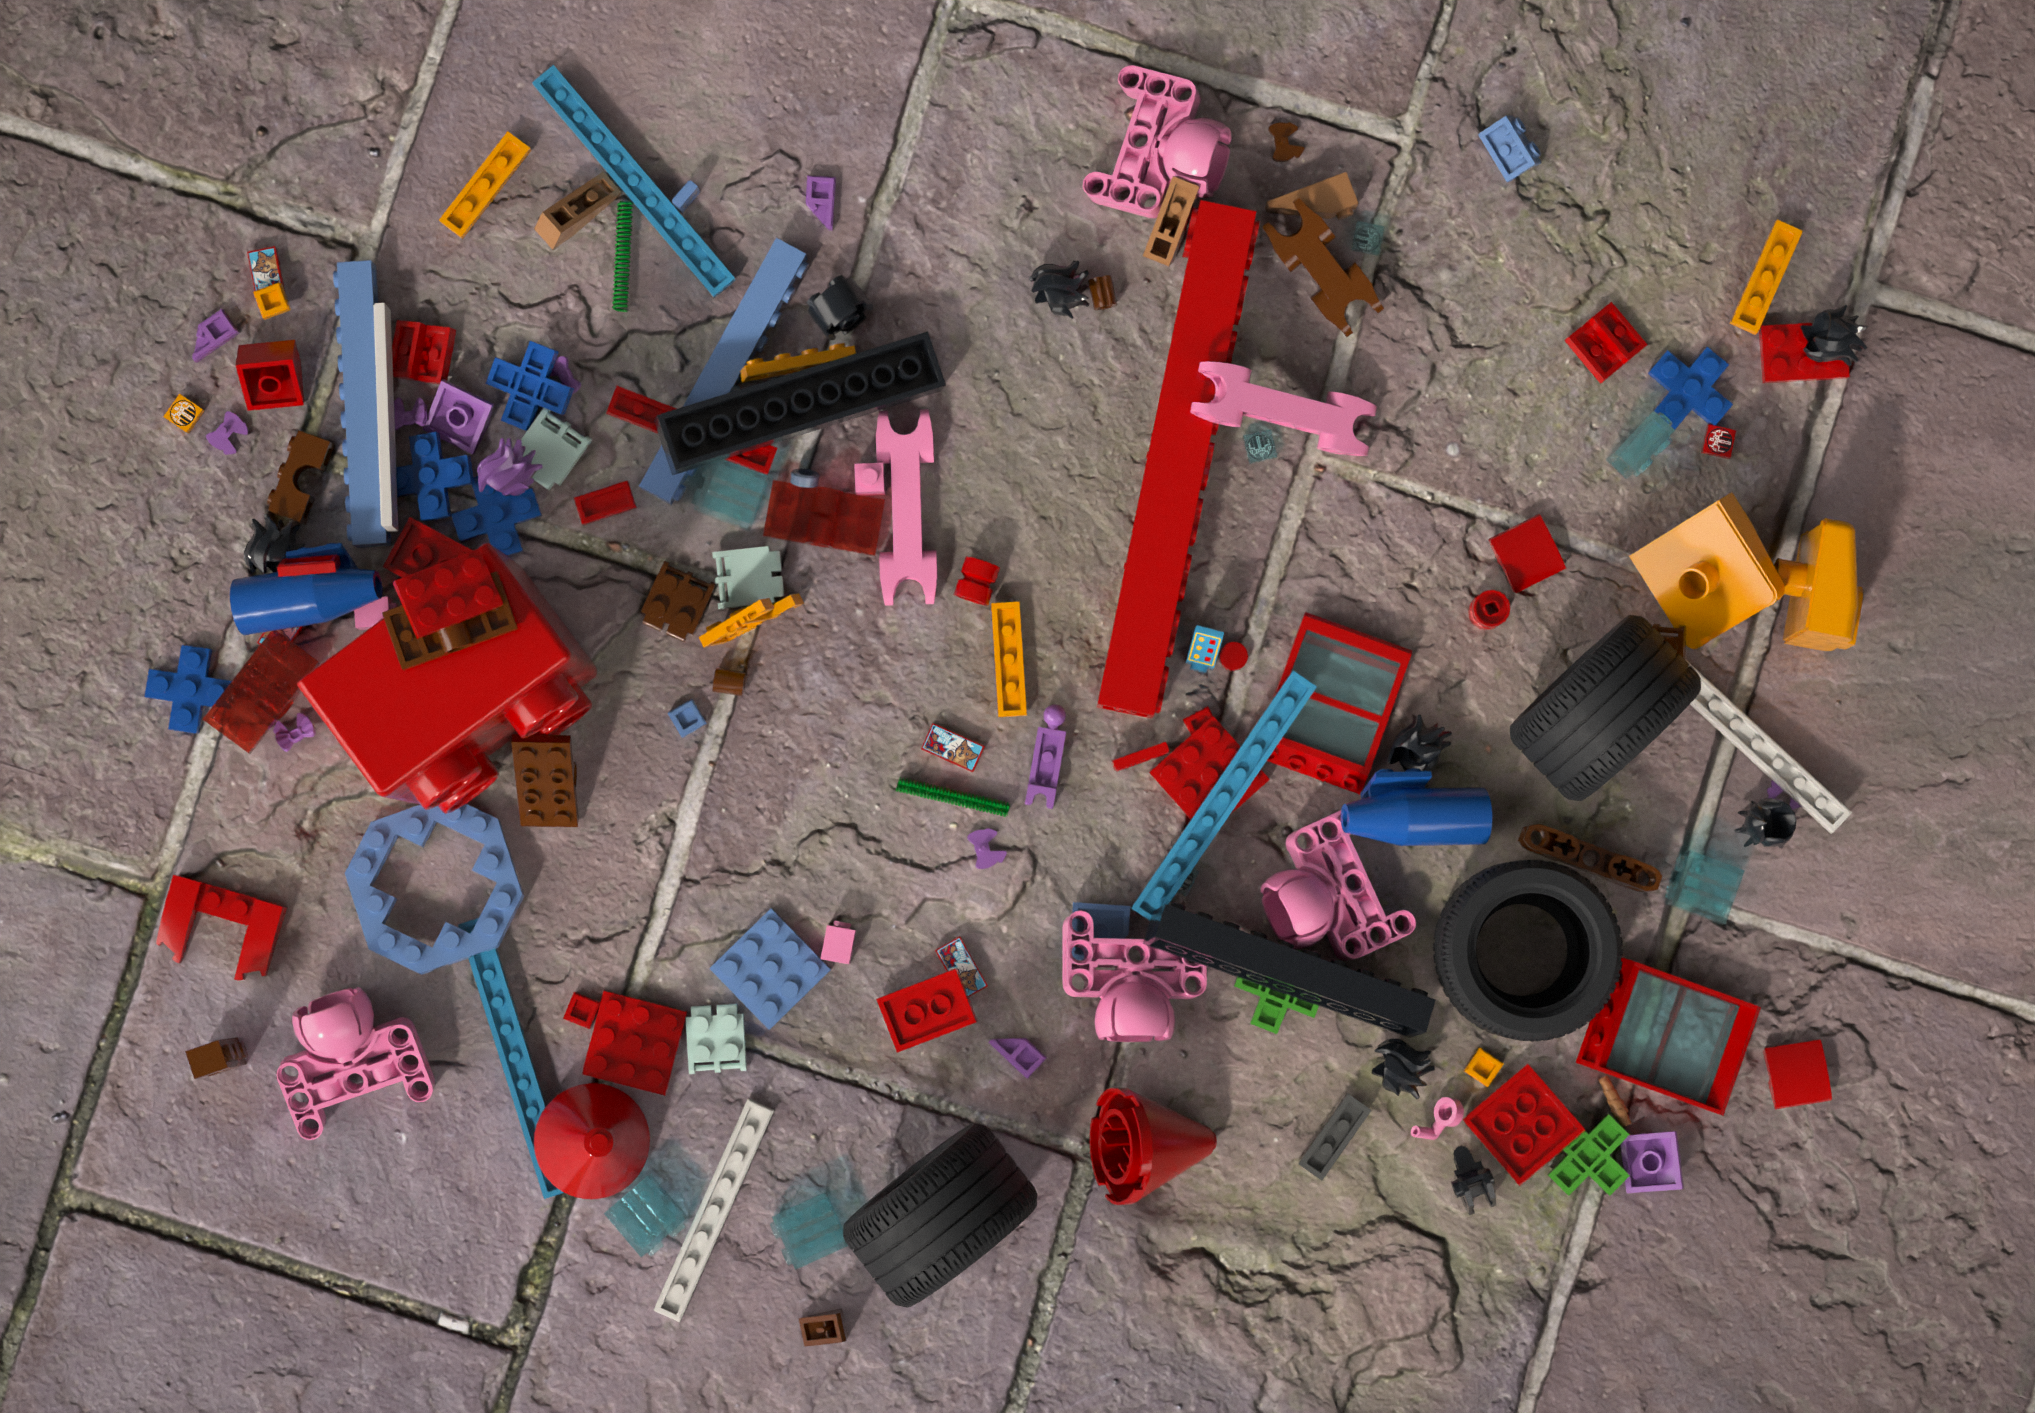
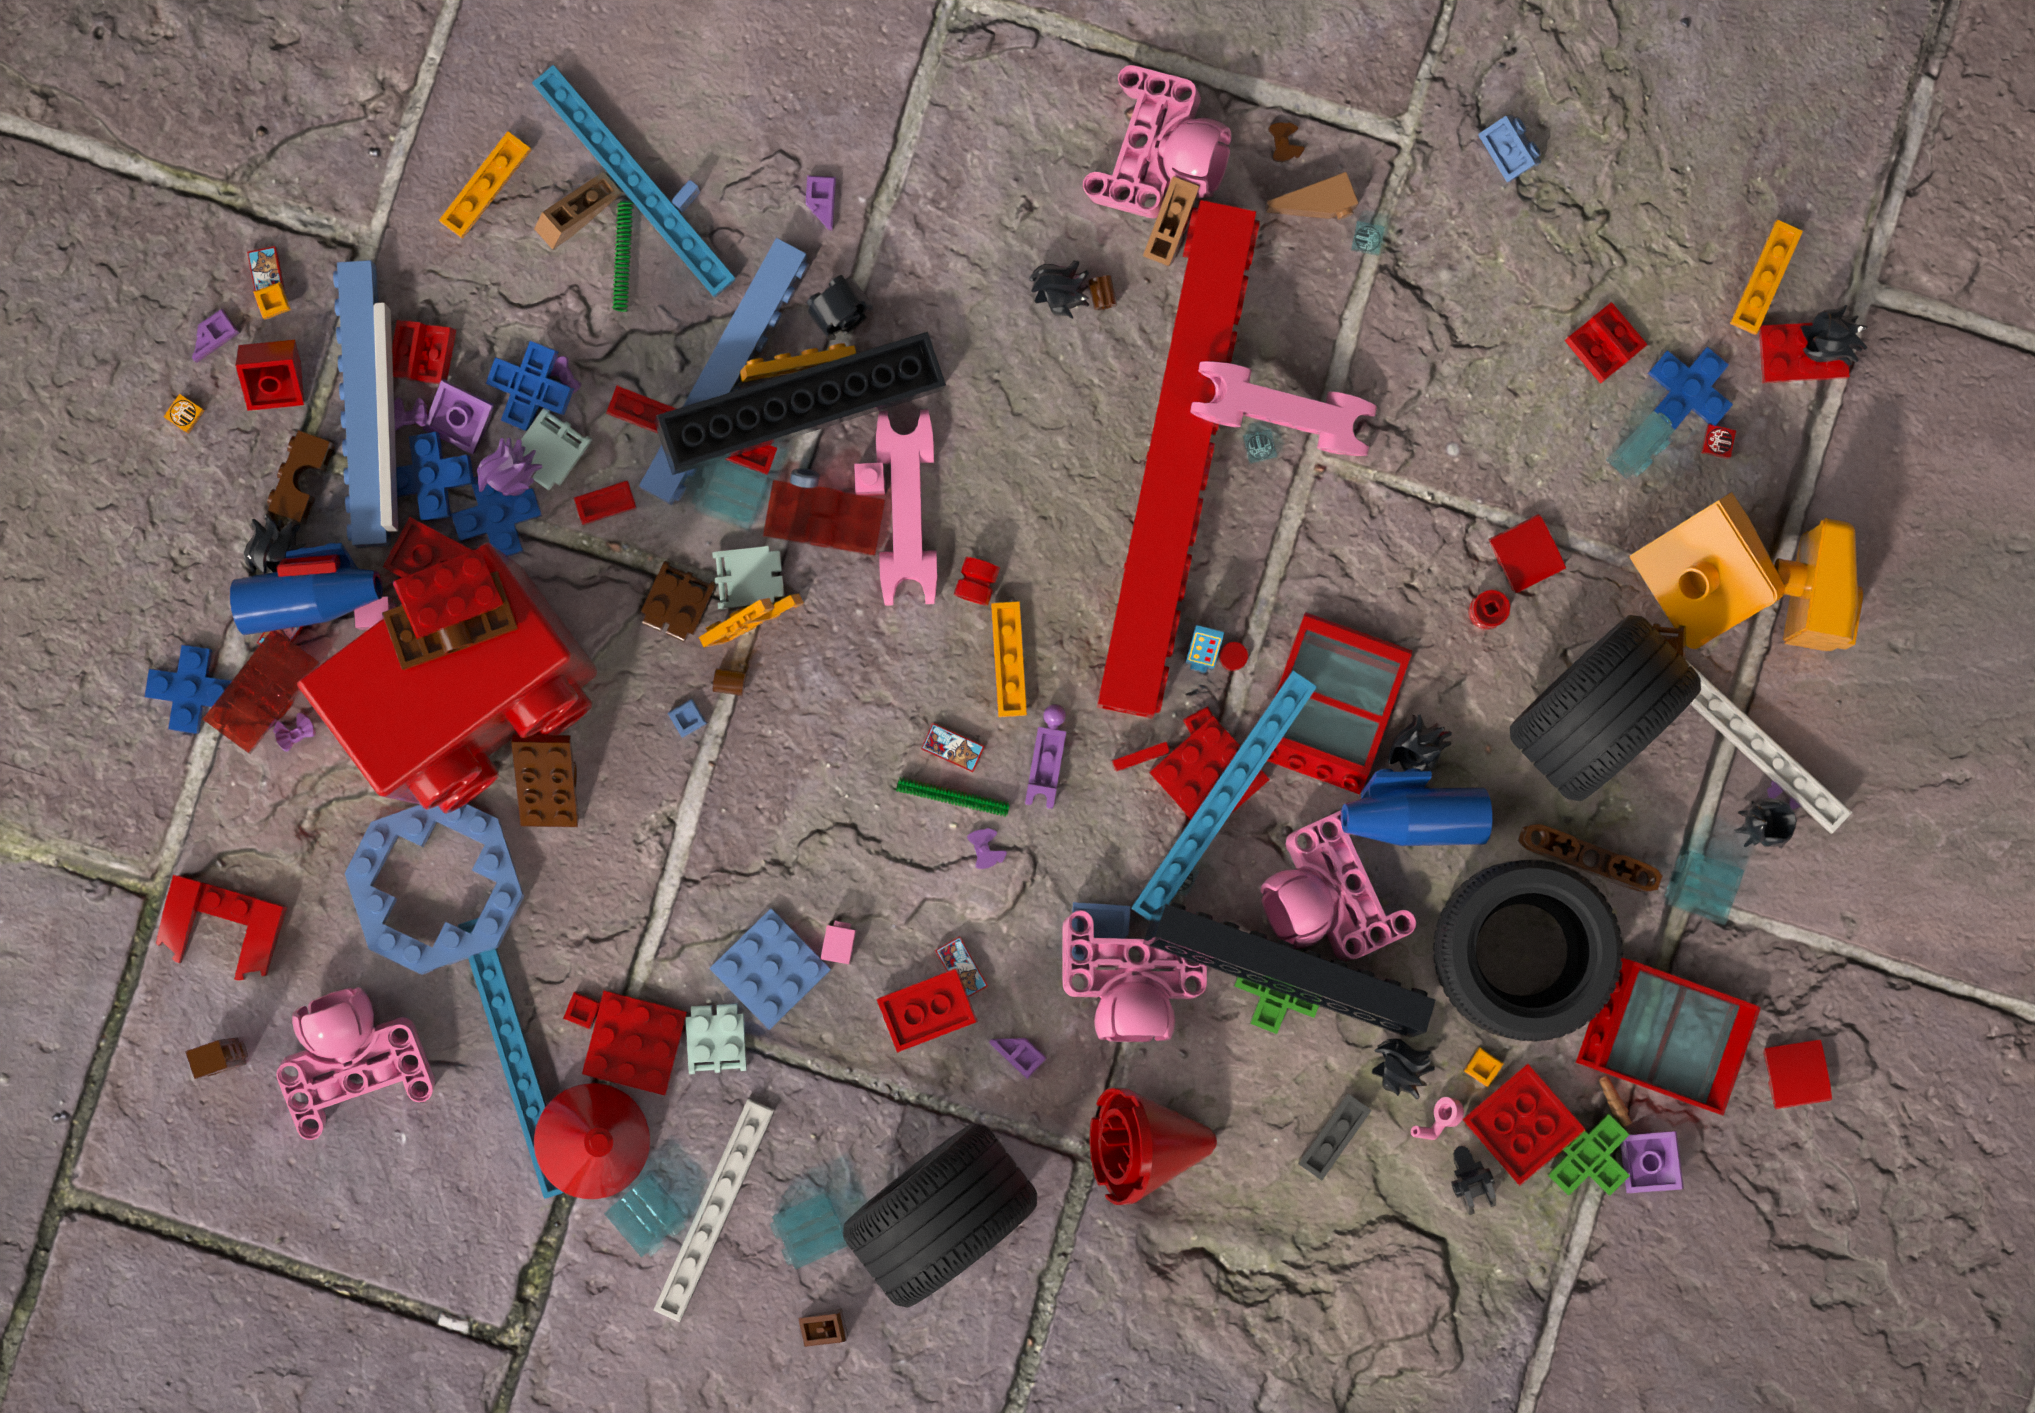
(219, 438): medium lavender piece -> none
(1337, 285): reddish brown piece -> none

